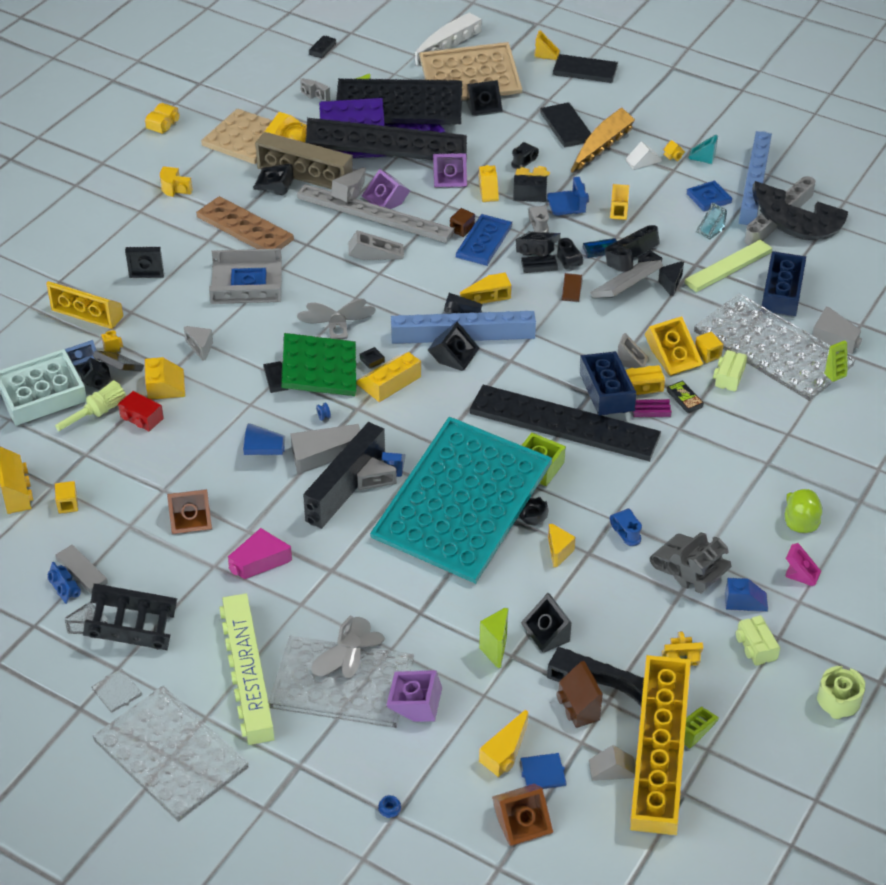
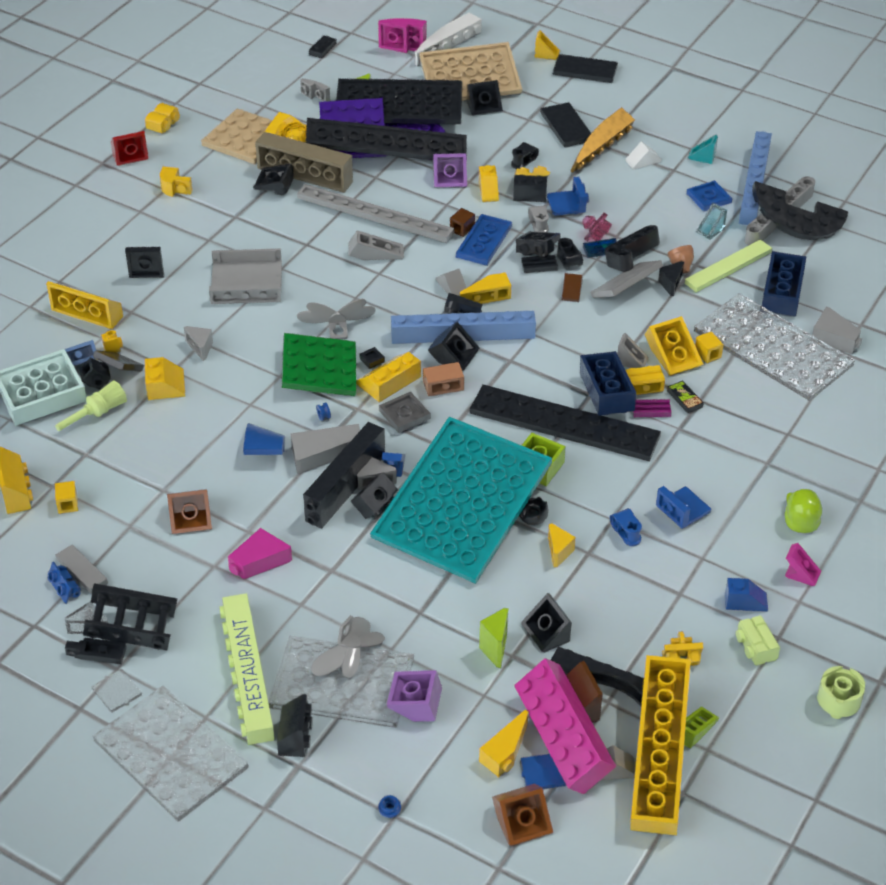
(97, 650): none -> black hinge
(129, 148): none -> red slope
(141, 411): red brick -> none
(244, 225): medium nougat plate -> none
(248, 276): blue tile -> none
(273, 375): black tile -> none
(294, 727): none -> black slope
(349, 185): light grey slope -> none
(365, 500): none -> black brick
(385, 191): medium lavender slope -> none
(402, 34): none -> dark pink slope
(404, 412): none -> flat silver plate
(443, 379): none -> nougat brick
(452, 282): none -> light grey slope
(564, 726): none -> dark pink brick
(590, 223): none -> clear pink hips
(619, 201): yellow brick -> none
(649, 256): black plate -> none
(673, 150): yellow plate -> none
(681, 506): none -> blue bracket
(684, 254): none -> nougat helmet
(690, 557): dark grey connector -> none
(730, 370): yellowish green brick -> none
(836, 363): lime slope -> none

